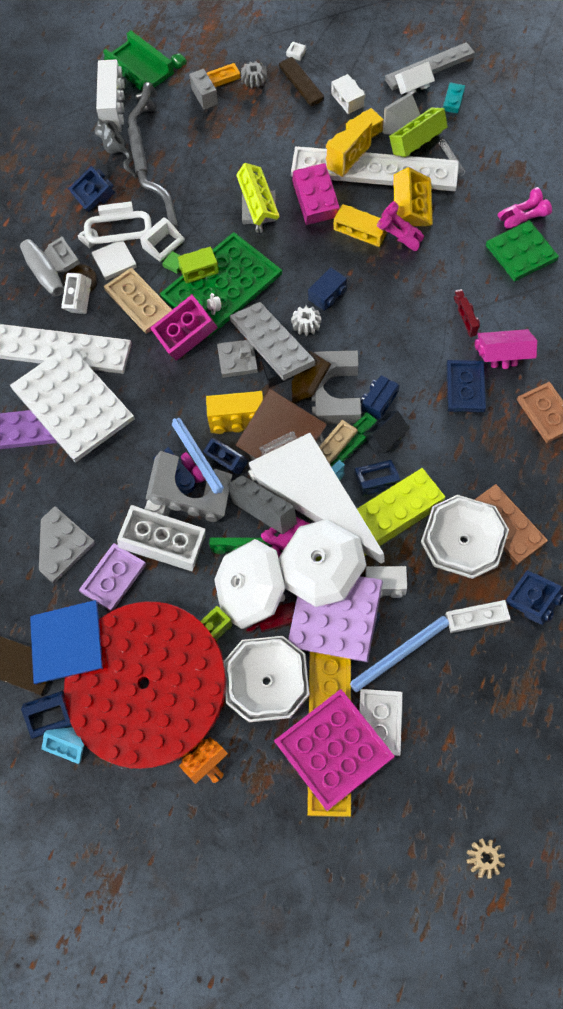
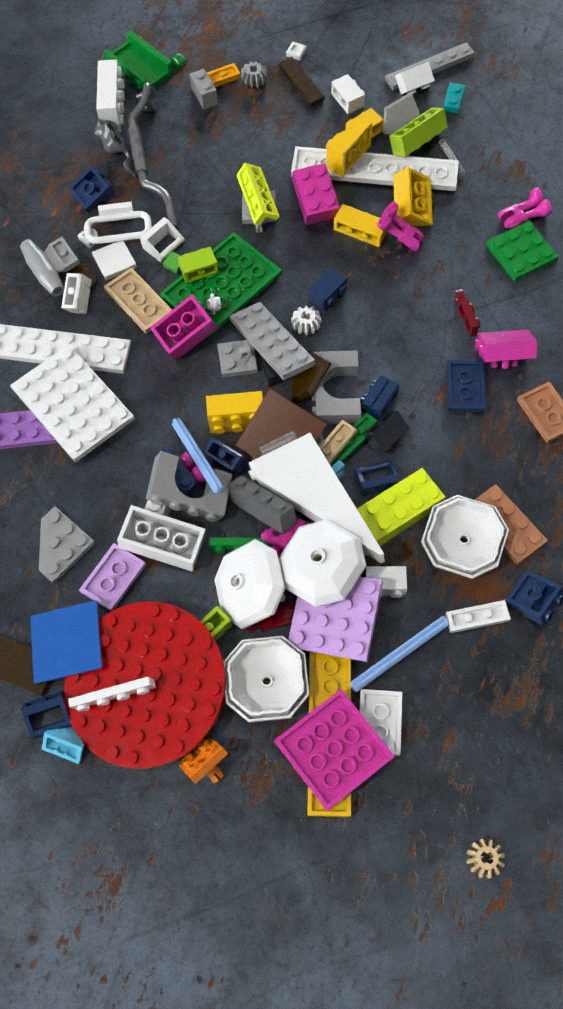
(119, 692): none -> white plate

